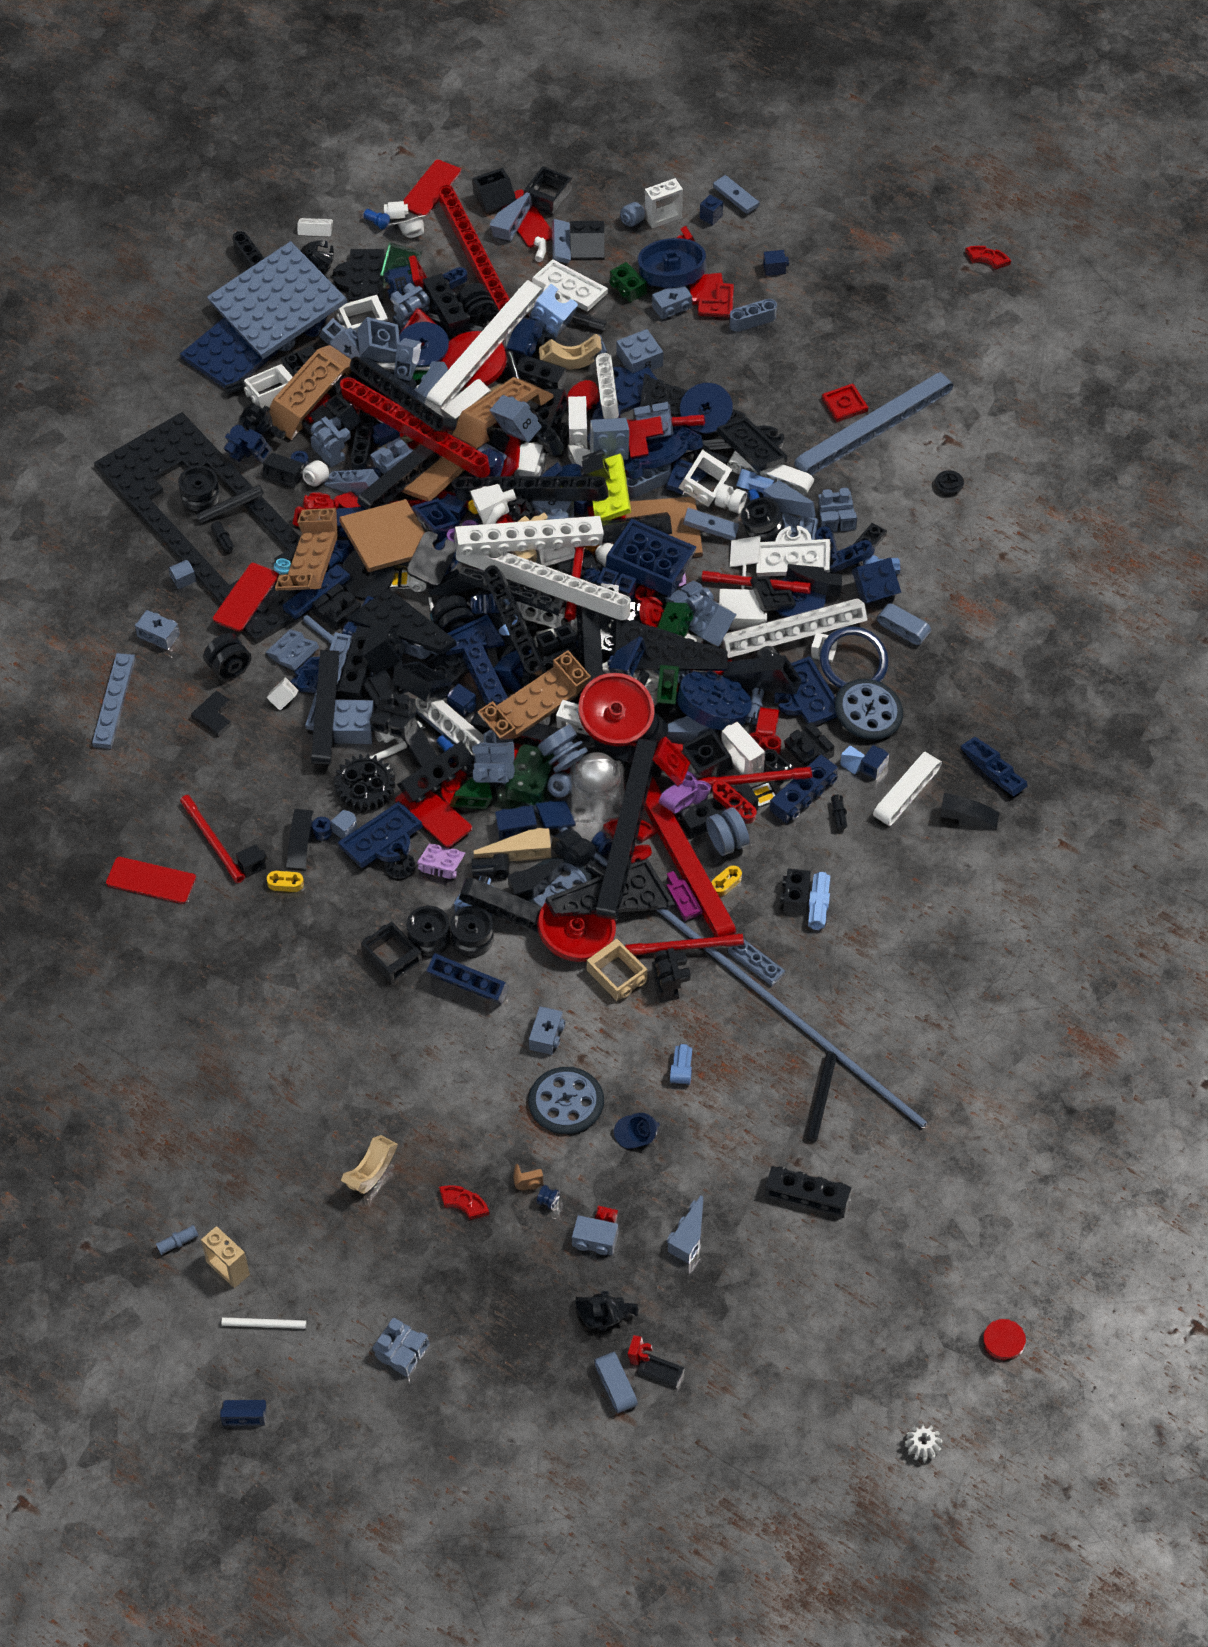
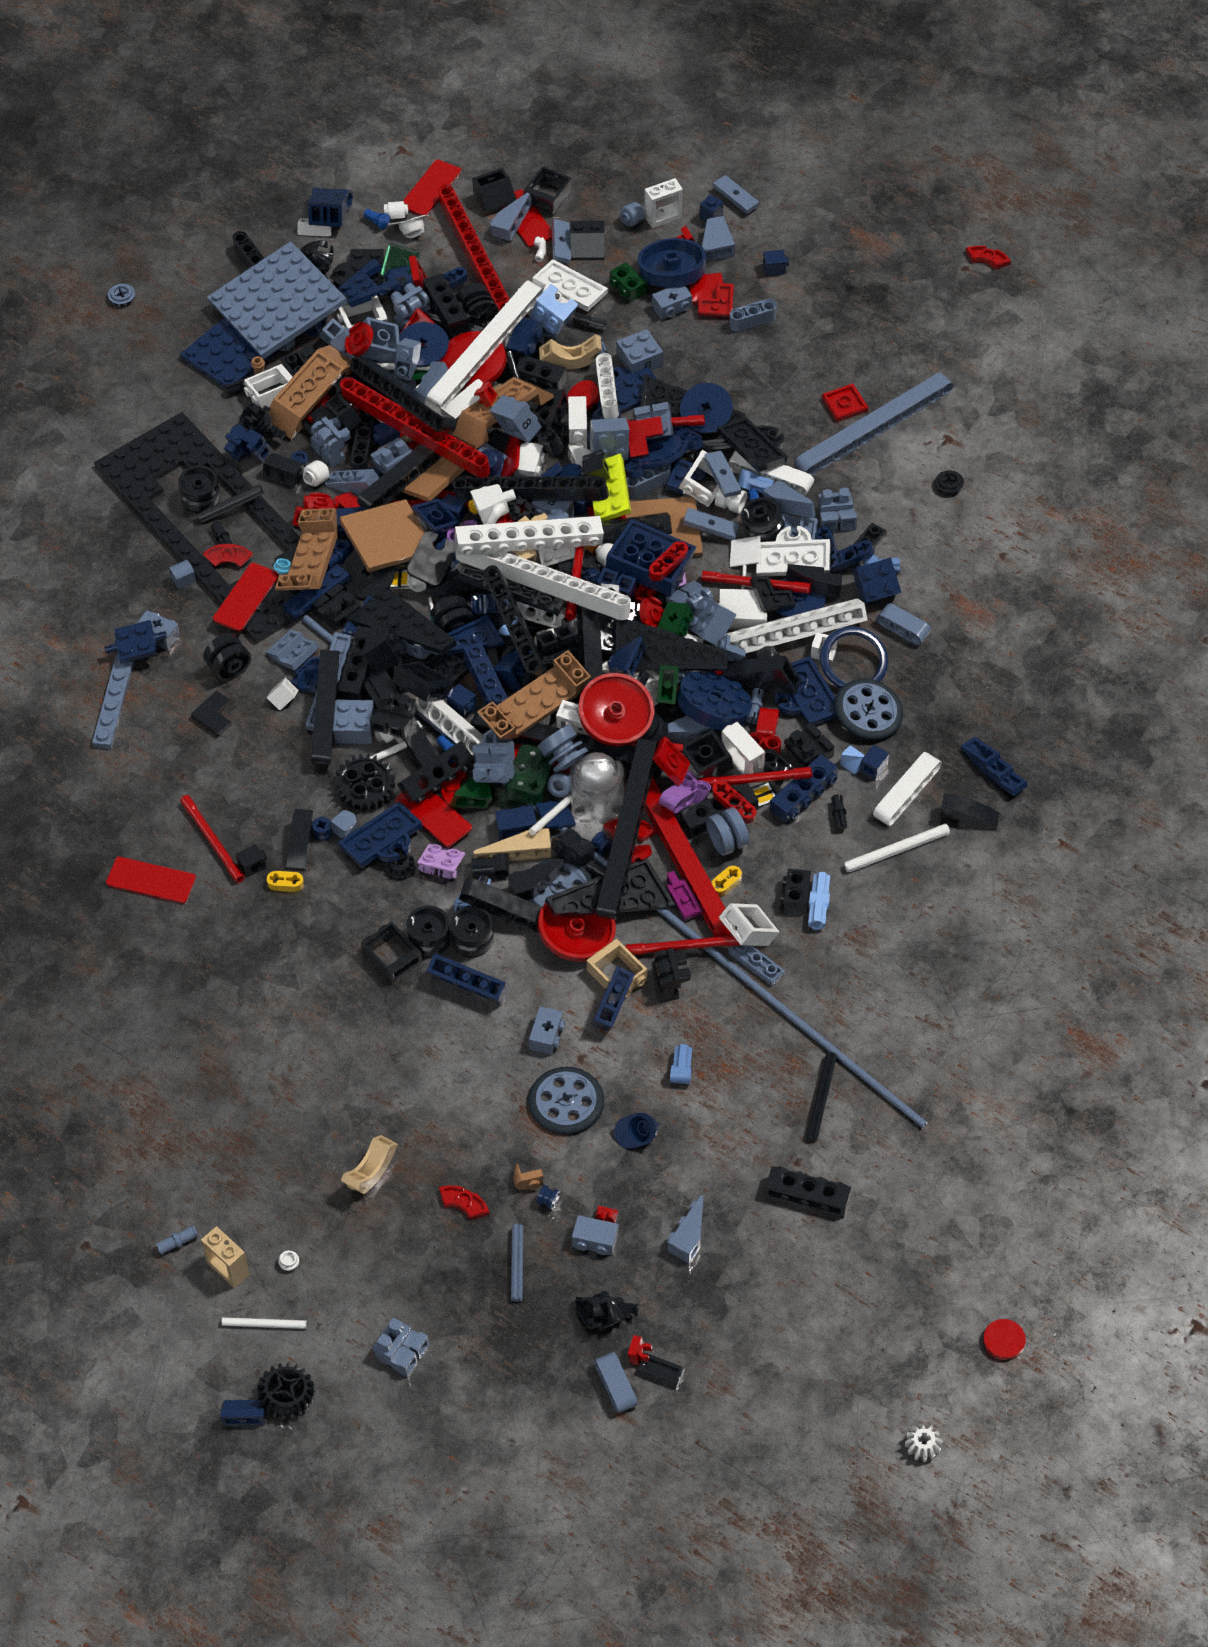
(125, 289): none -> sand blue gear
(135, 641): none -> dark blue plate
(228, 553): none -> red tile
(258, 364): none -> medium nougat pin
(284, 1402): none -> black gear
(288, 1260): none -> white plate
(329, 206): none -> dark blue piece
(359, 339): none -> red tile
(361, 288): none -> dark blue wing
(486, 393): none -> red tile
(517, 1263): none -> sand blue axle
(550, 815): none -> white bar
(612, 999): none -> dark blue slope
(671, 554): none -> red beam
(718, 240): none -> sand blue slope
(722, 474): none -> sand blue tile
(734, 652): none -> sand blue bracket
(748, 919): none -> white window
(897, 848): none -> white axle

